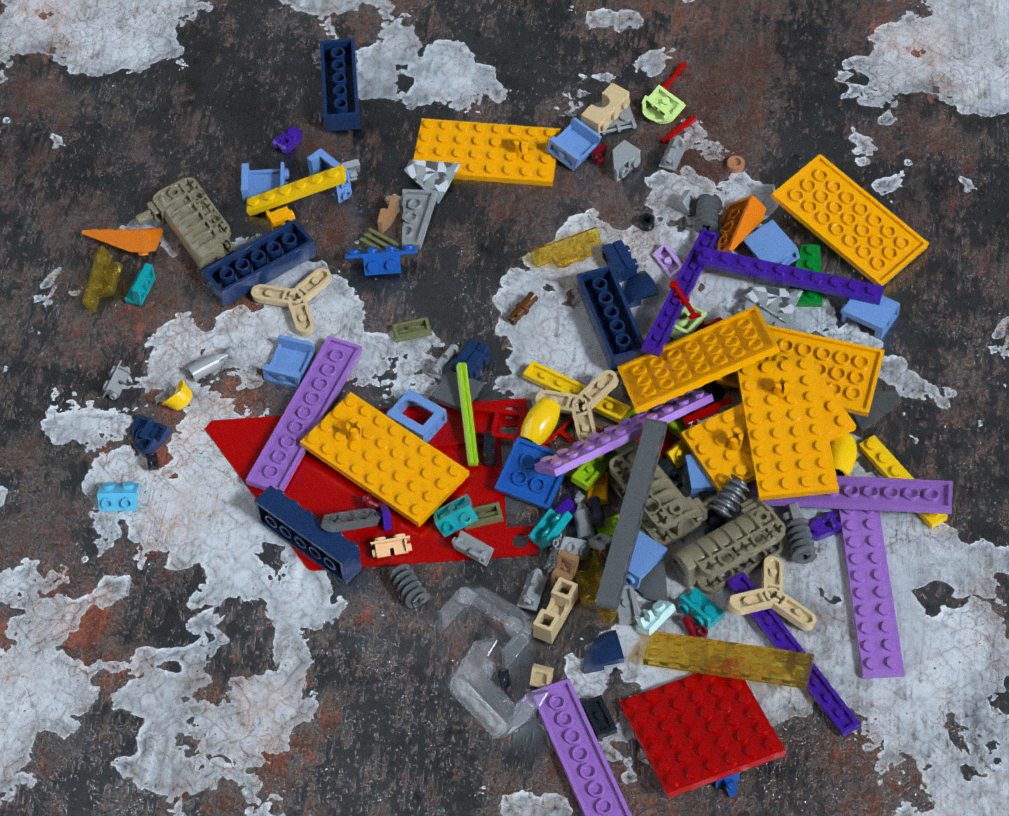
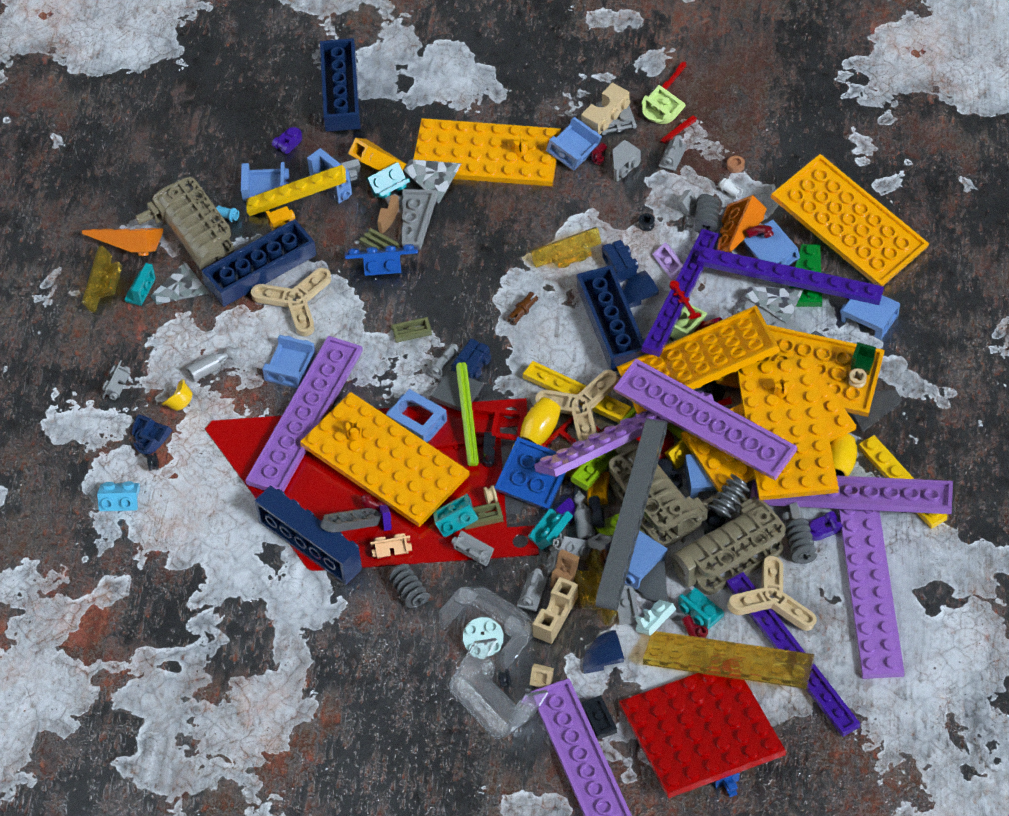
(179, 286): none -> sticker
(231, 214): none -> medium azure pin
(373, 155): none -> light orange slope
(387, 180): none -> bracket
(490, 494): none -> tan bush
(490, 628): none -> light aqua plate
(706, 419): none -> medium lavender plate
(731, 188): none -> white pin
(759, 229): none -> dark red arm
(860, 374): none -> tan bush
(863, 357): none -> dark green panel

